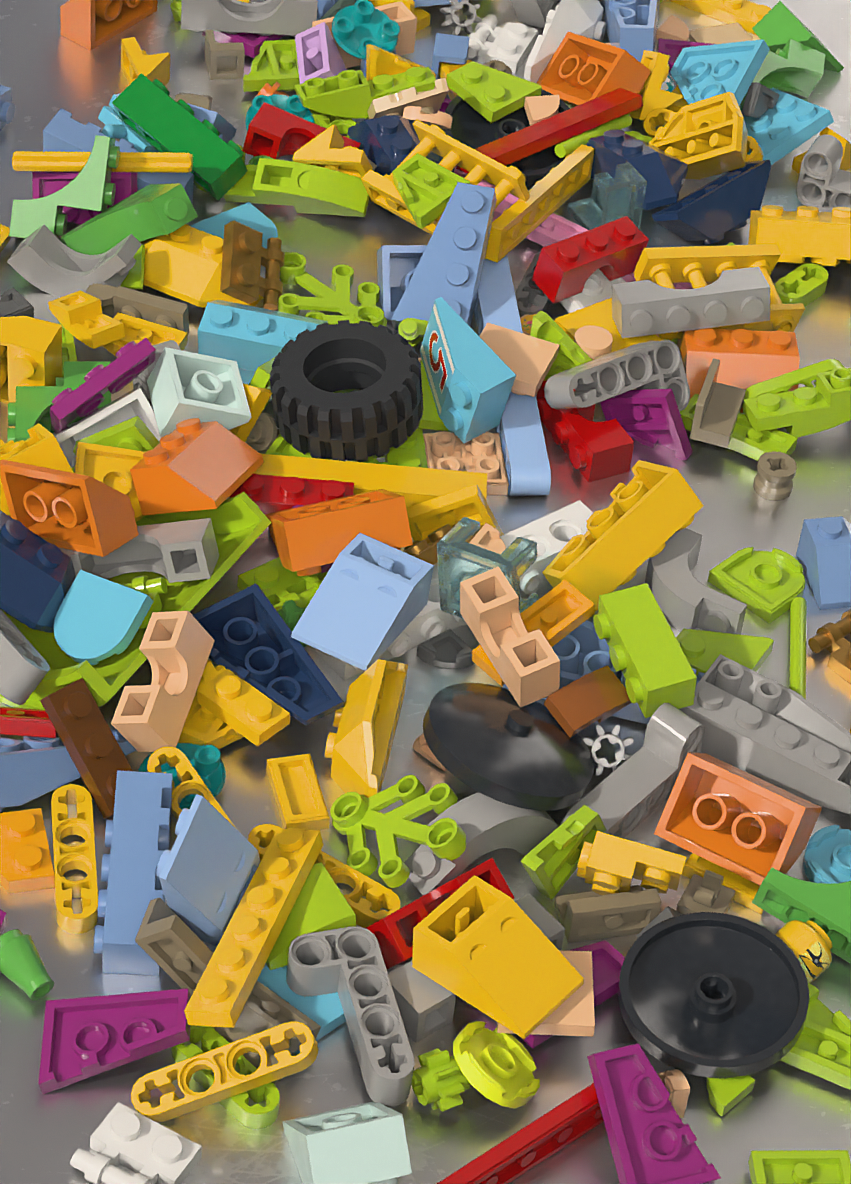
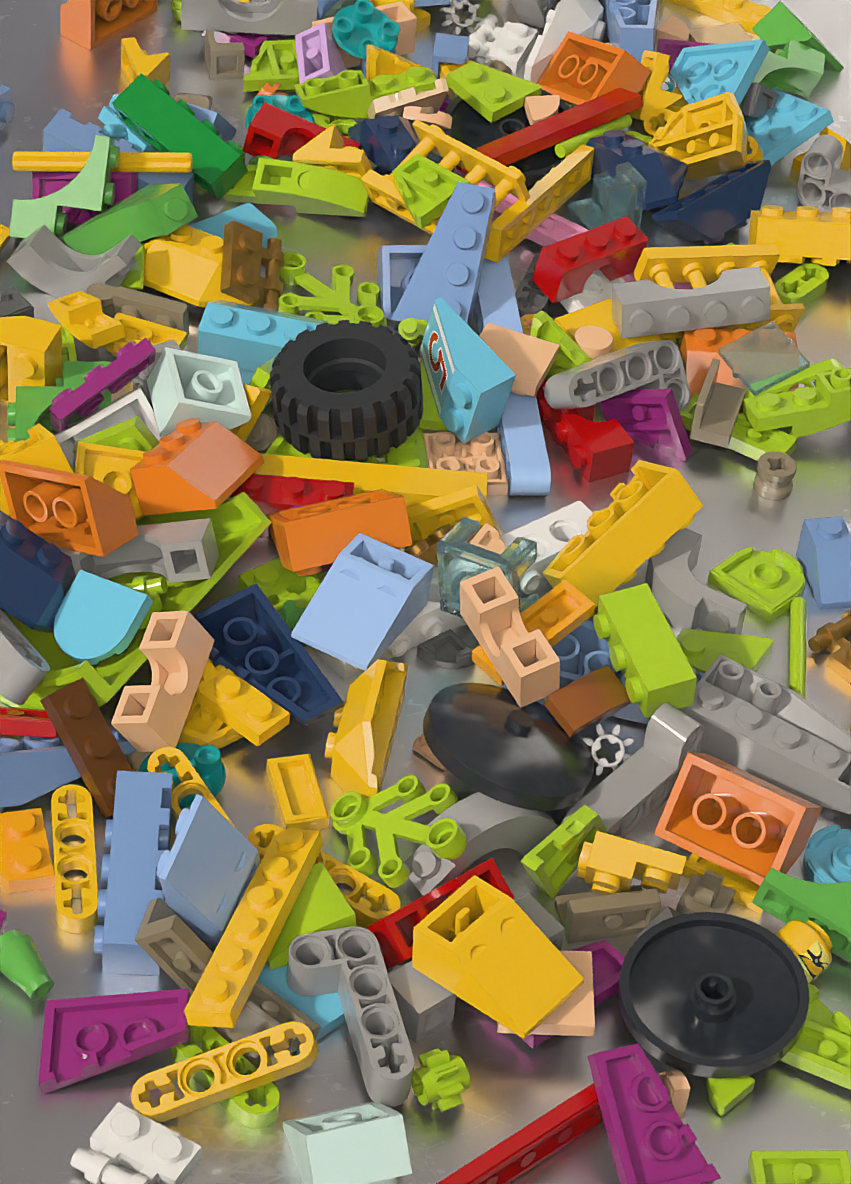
(496, 1065): neon yellow tile -> none
(763, 358): none -> clear light blue piece

